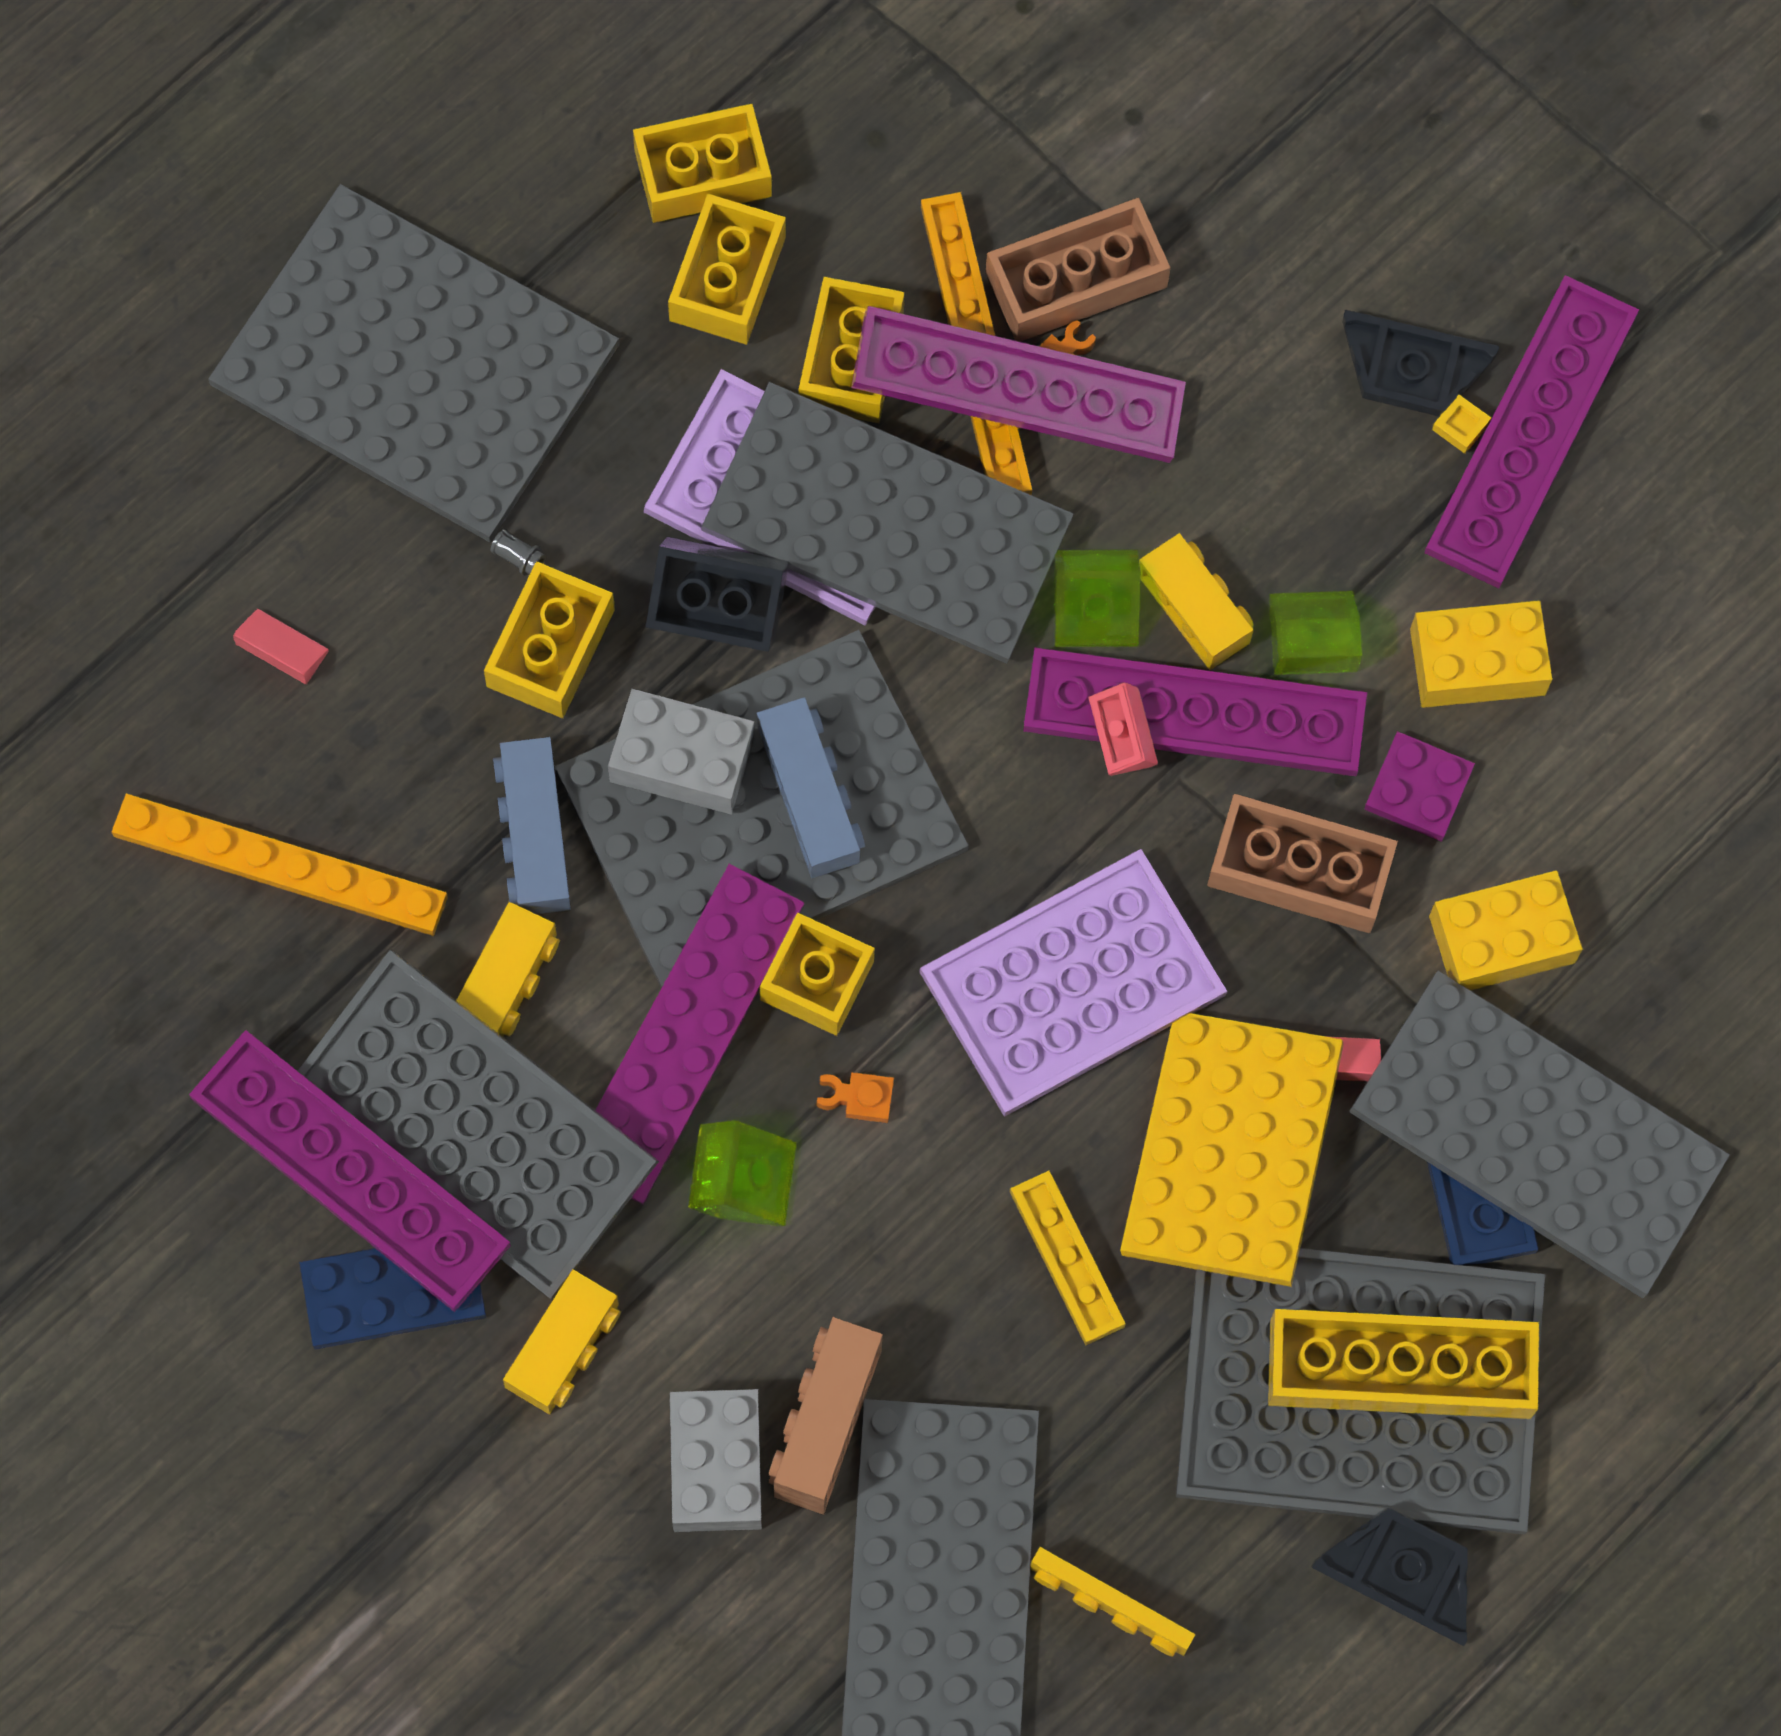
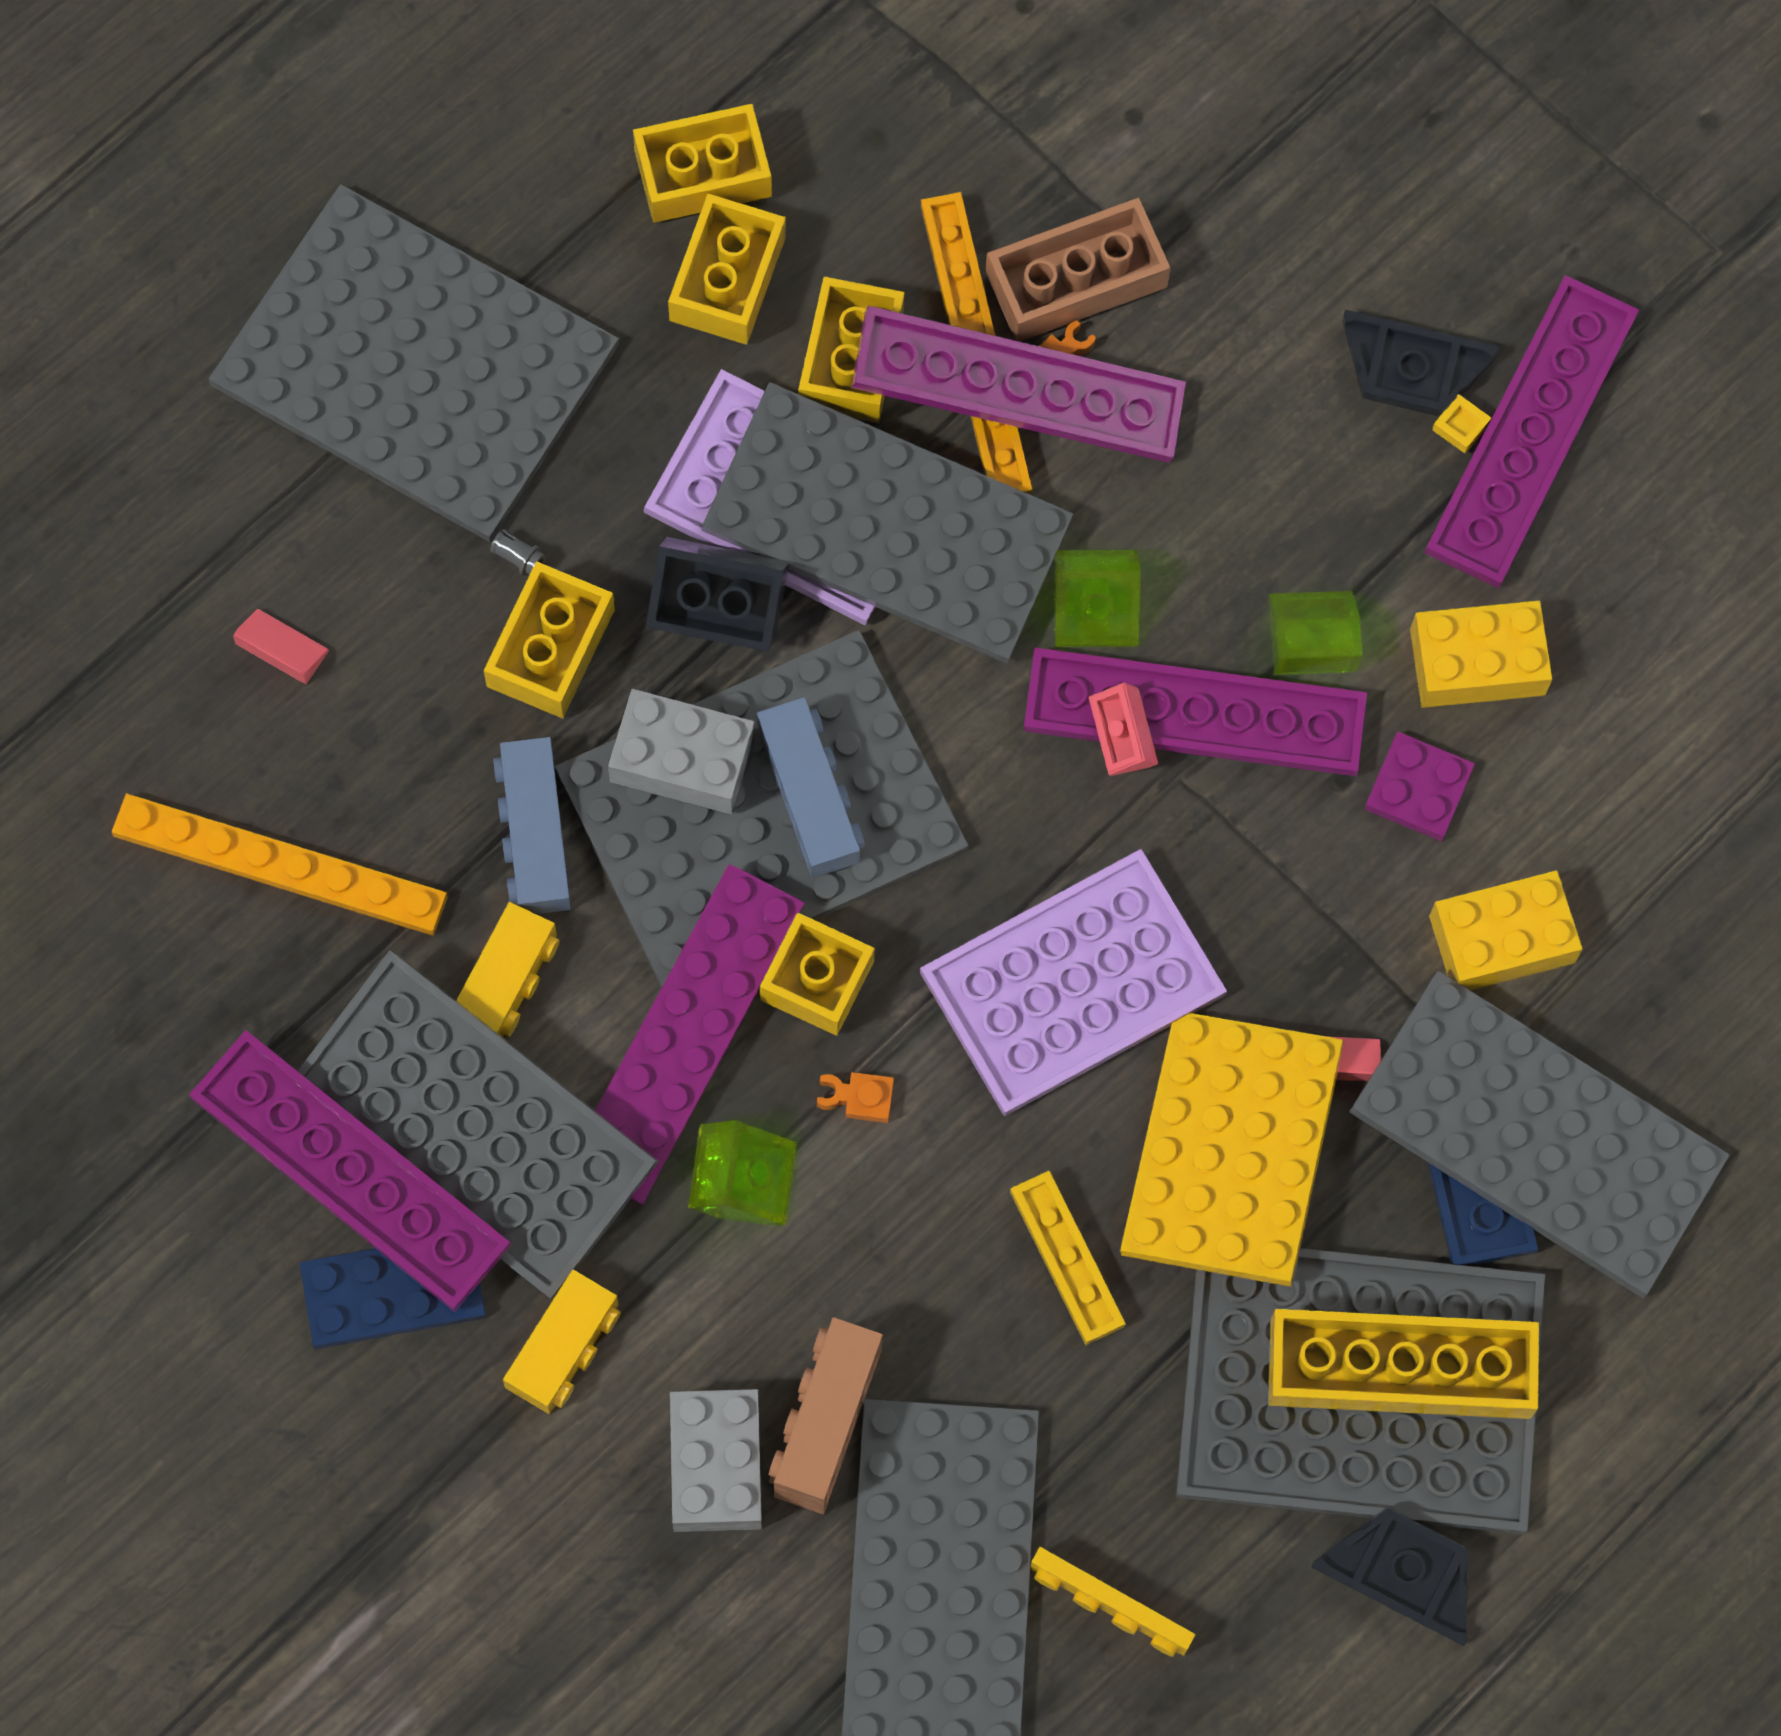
(1196, 600): yellow brick -> none
(1302, 863): nougat brick -> none

